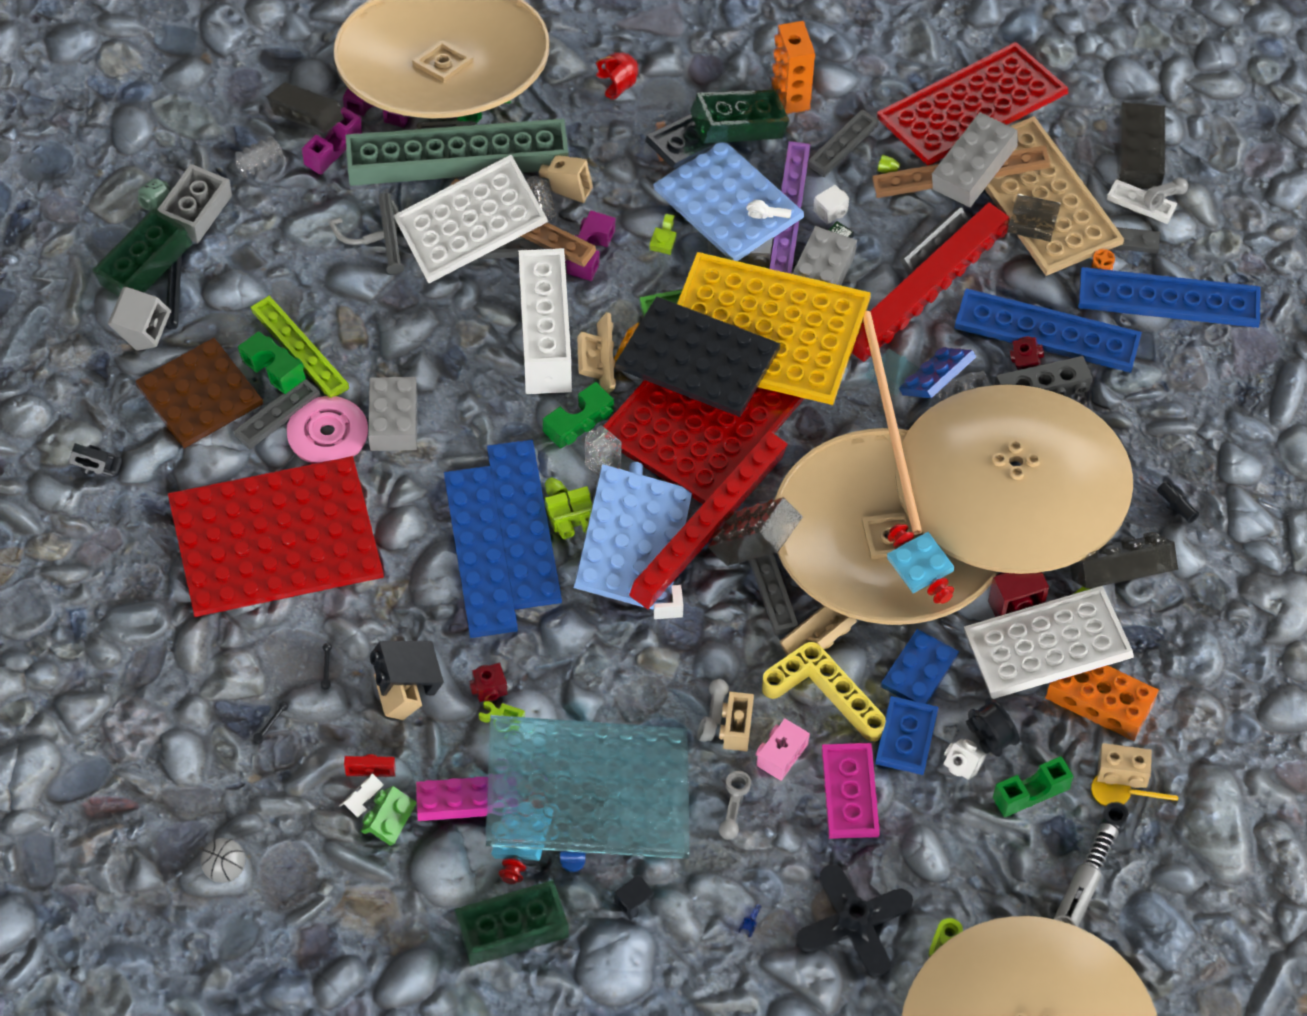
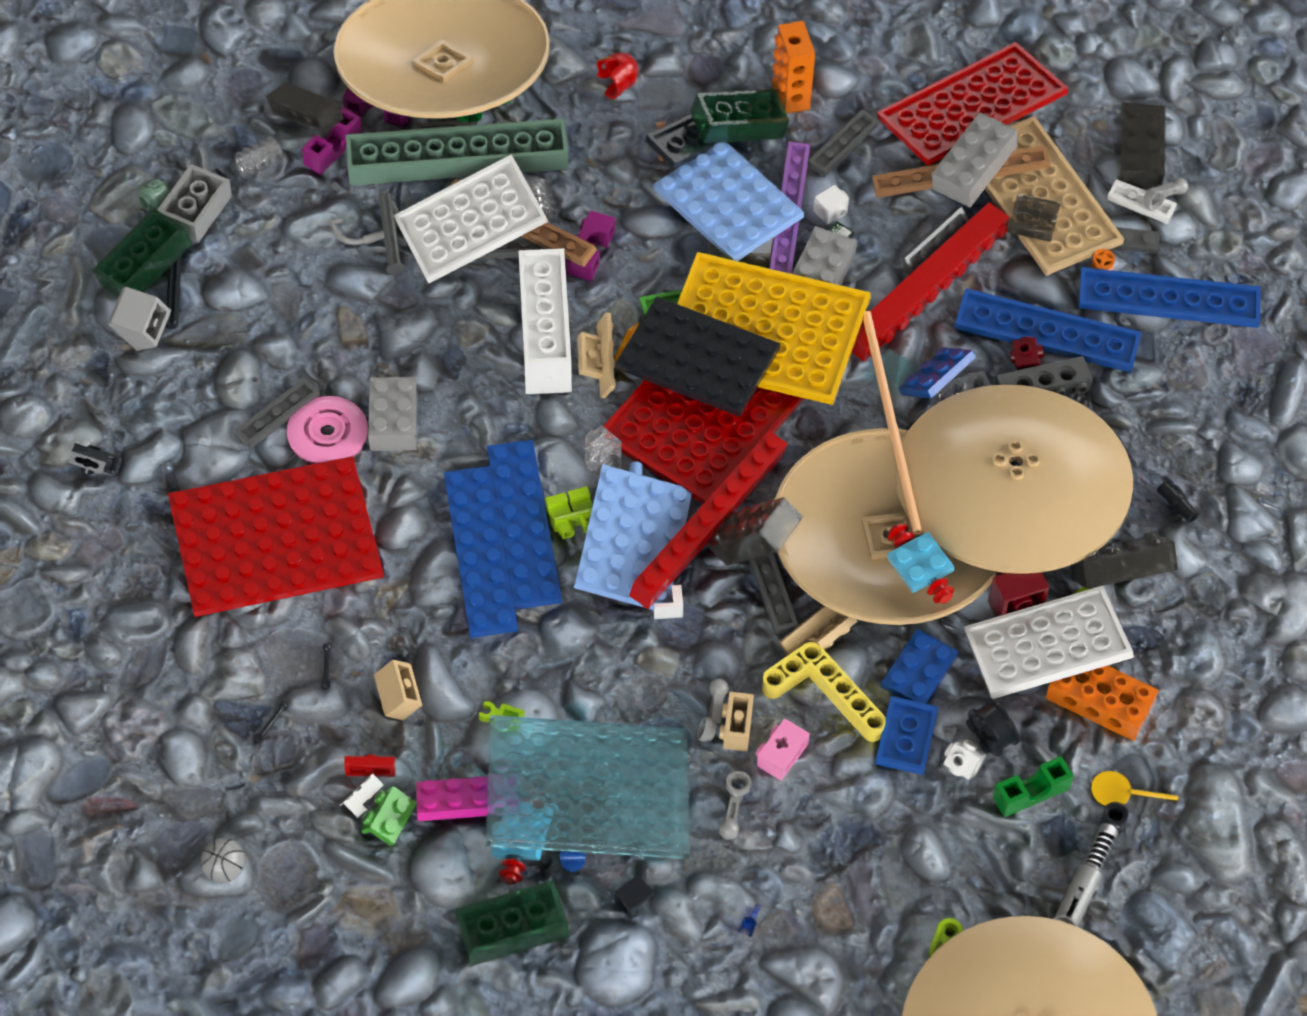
(199, 392): reddish brown plate -> none
(283, 369): green arch -> none
(299, 346): lime plate -> none
(406, 665): black panel -> none
(488, 682): dark red brick -> none
(554, 487): lime hose -> none
(566, 427): green arch -> none
(568, 177): tan torso -> none
(664, 239): lime plate -> none
(759, 210): white plate -> none
(850, 790): dark pink plate -> none
(859, 929): black piece -> none
(887, 165): lime hose -> none
(1124, 765): tan brick -> none

